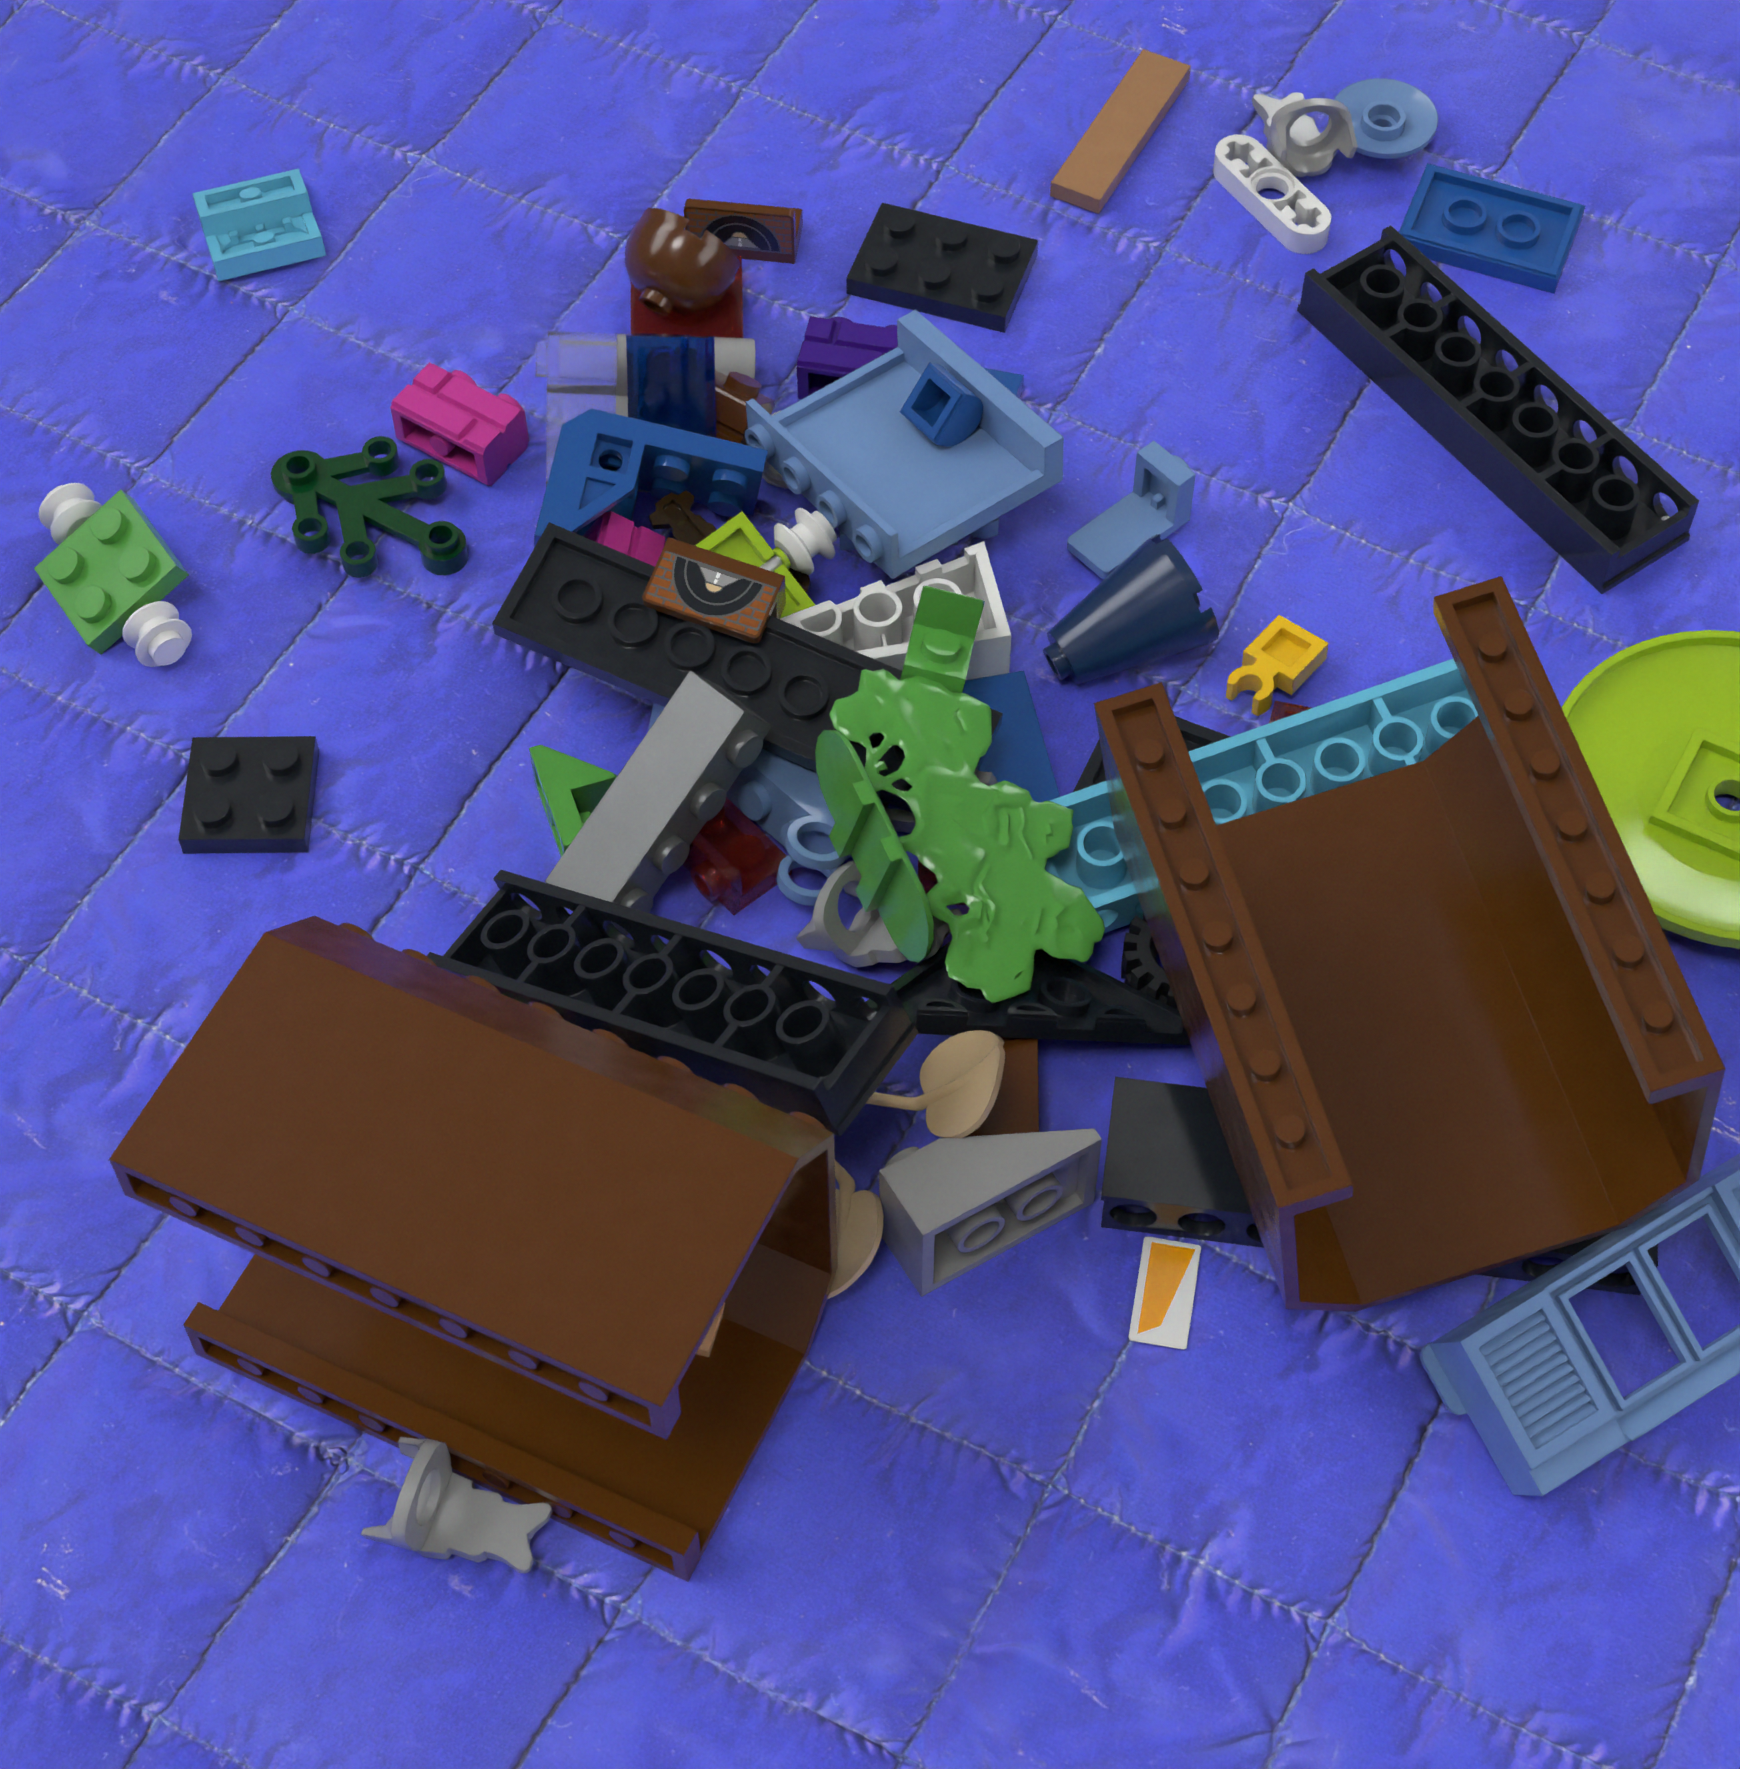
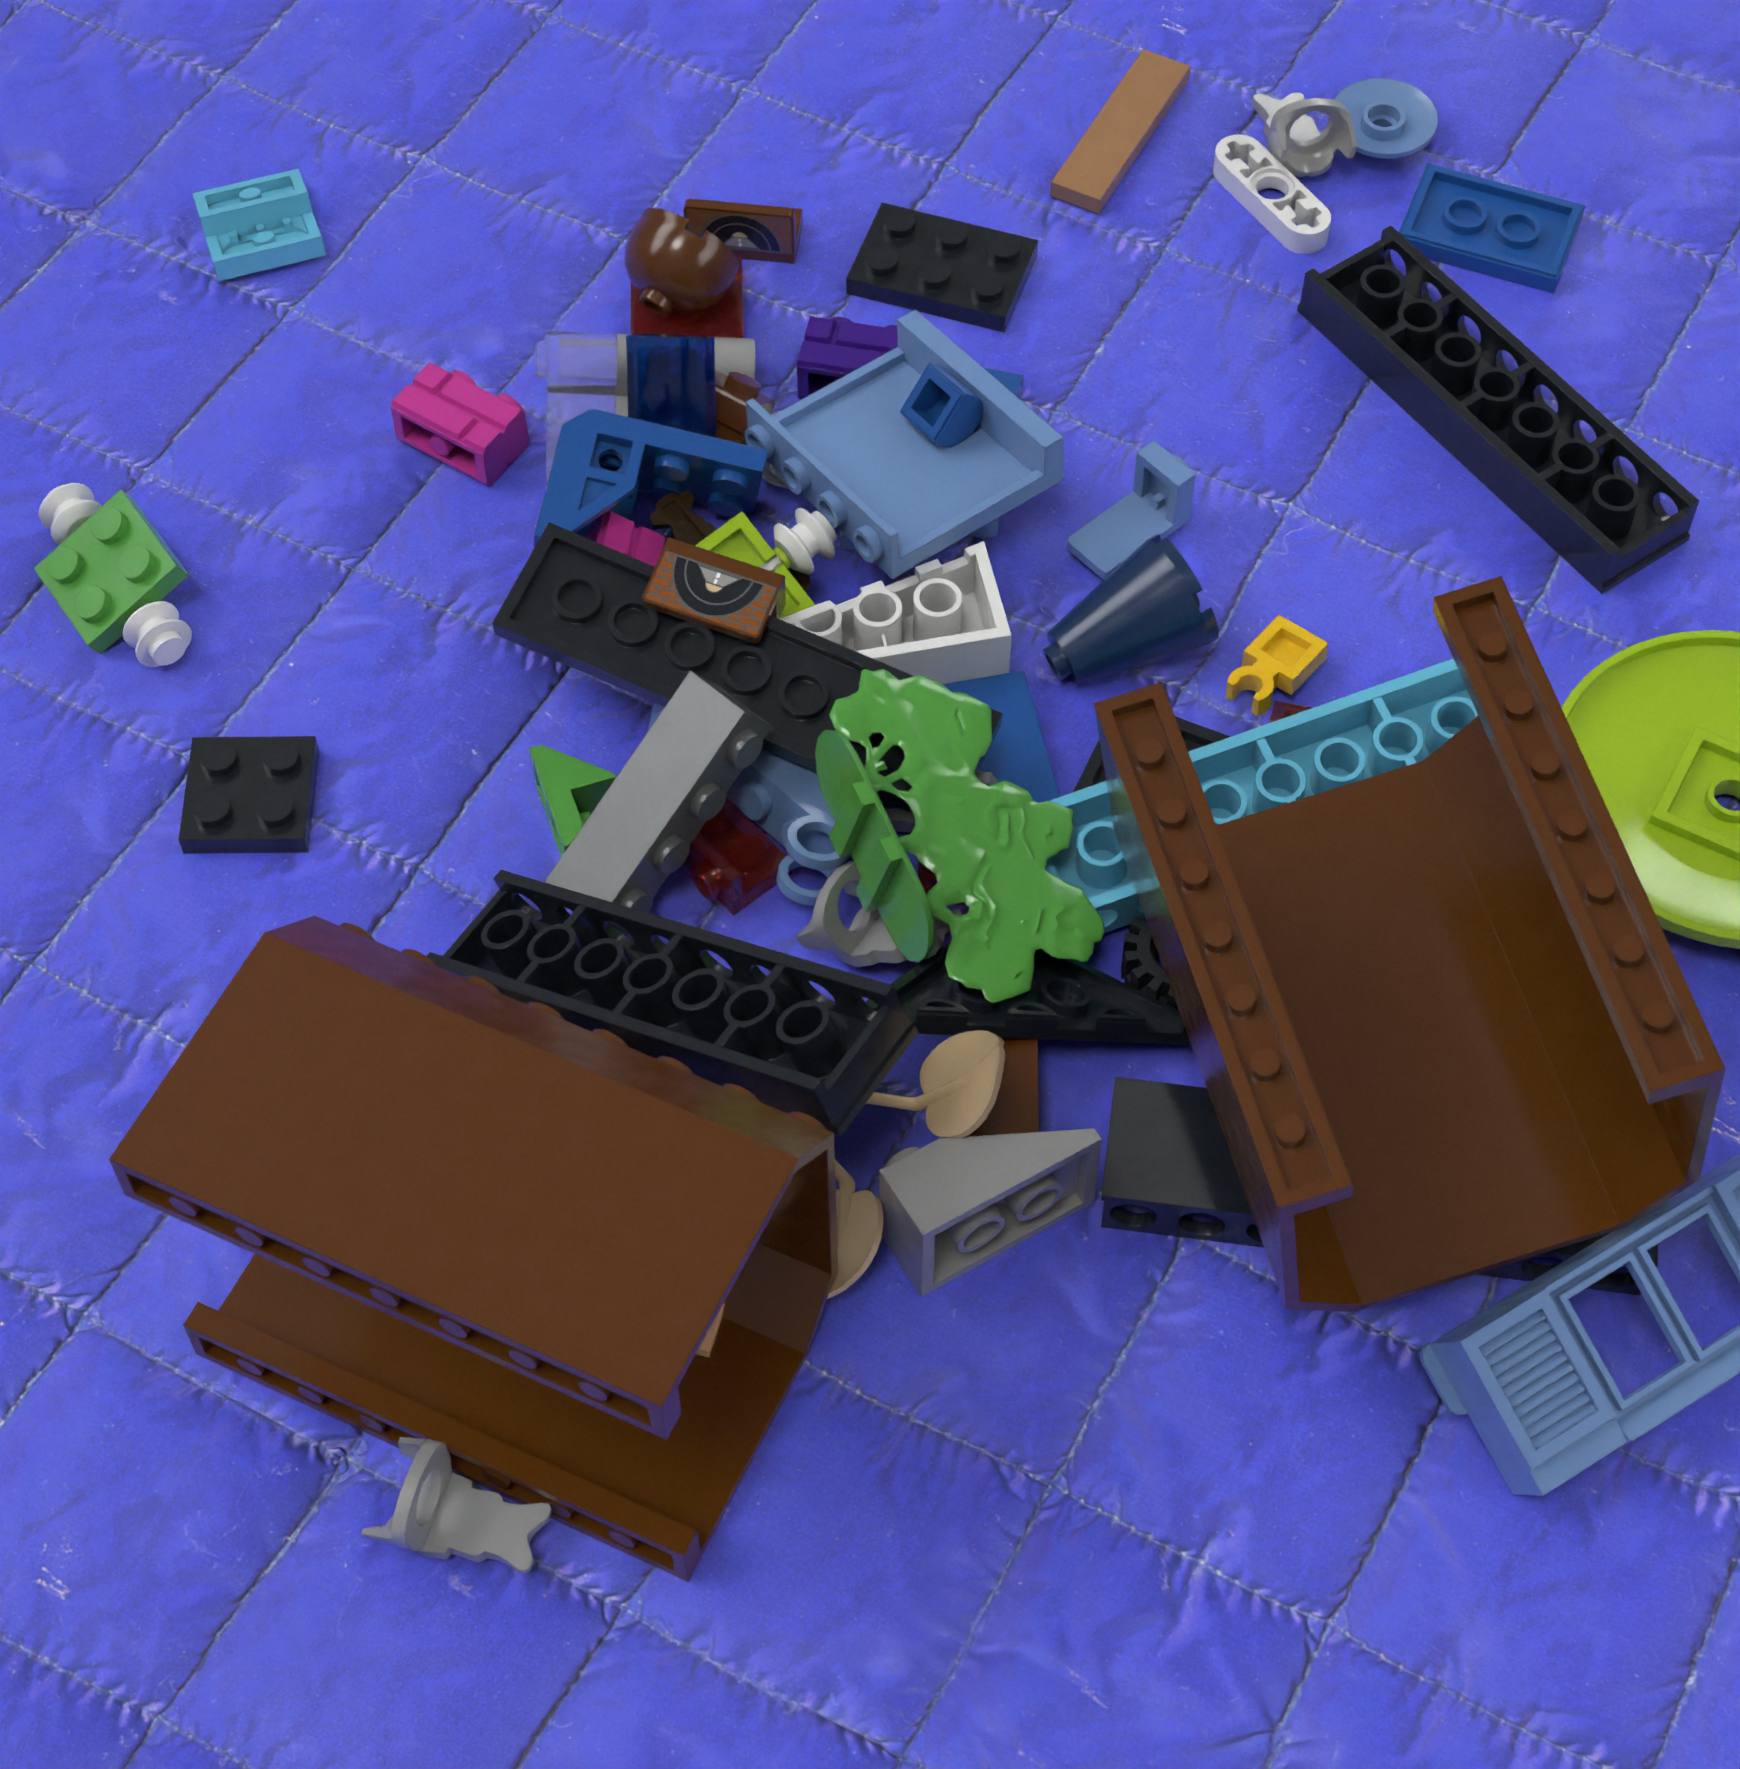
(306, 477): dark green plant -> none
(942, 637): bright green slope -> none
(1165, 1293): sticker -> none

